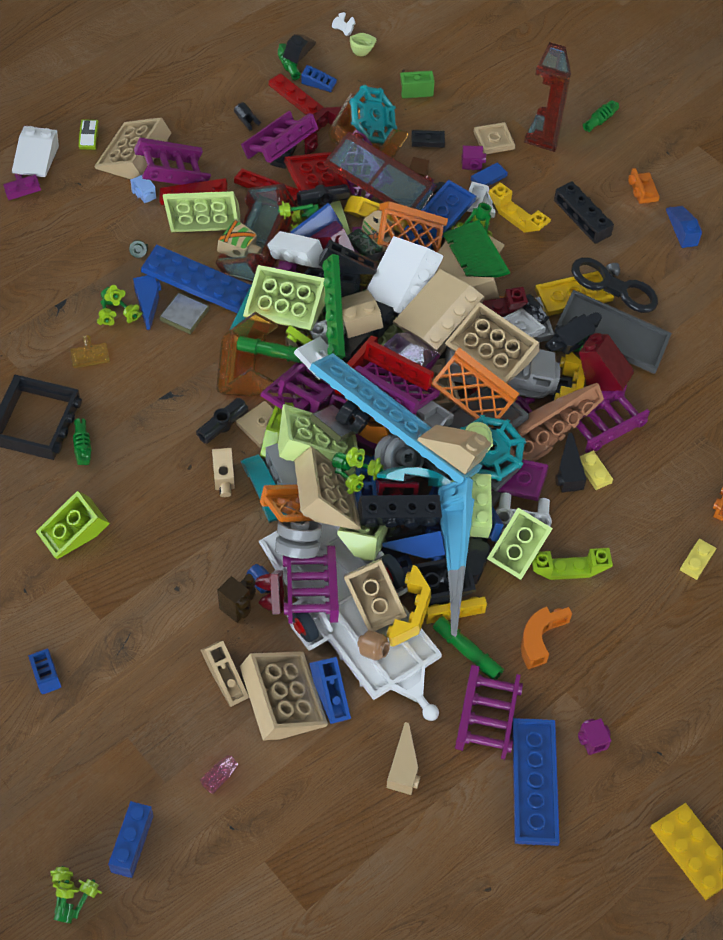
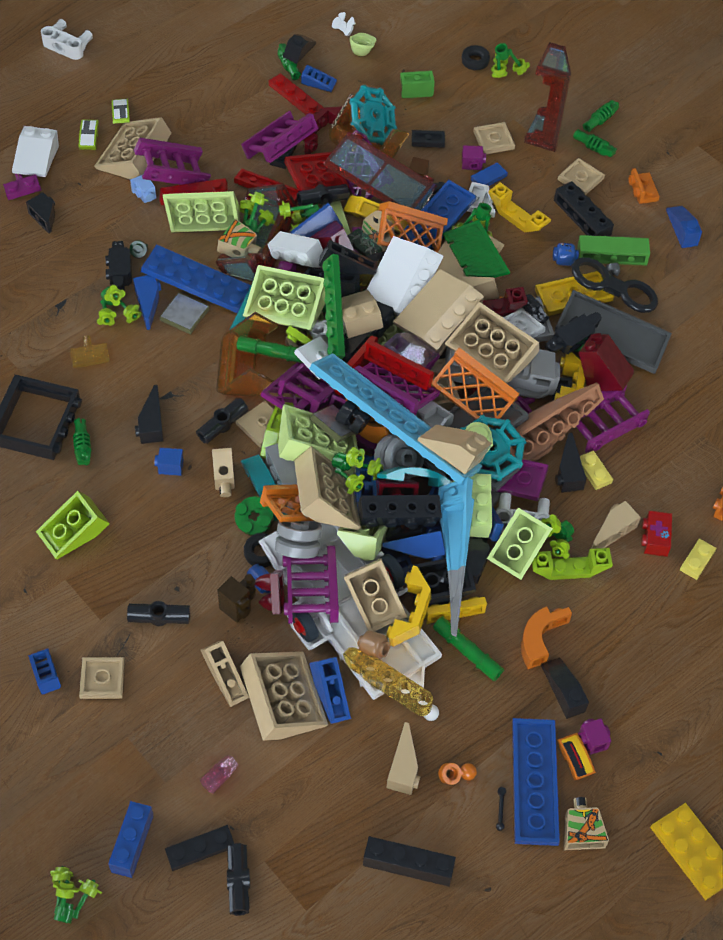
(42, 210): none -> black slope
(64, 43): none -> white piece
(102, 678): none -> tan plate
(119, 265): none -> black hinge
(120, 111): none -> slope
(146, 613): none -> black piece
(149, 419): none -> black slope
(169, 461): none -> blue brick
(199, 848): none -> black plate
(238, 879): none -> black piece
(244, 511): none -> green plate
(246, 115): black hinge -> none
(249, 207): none -> lime plant
(249, 553): none -> black tyre
(393, 688): none -> clear yellow piece
(409, 861): none -> black brick
(467, 772): none -> orange plate
(469, 717): magenta fence -> none
(475, 64): none -> black tyre
(501, 60): none -> plant
(501, 792): none -> black hinge
(563, 532): none -> lime plant
(565, 254): none -> blue head
(565, 687): none -> black slope
(576, 756): none -> slope
(582, 175): none -> tan plate
(584, 827): none -> torso
(595, 143): none -> green hinge
(615, 249): none -> bright green brick
(618, 523): none -> tan slope
(657, 533): none -> red brick

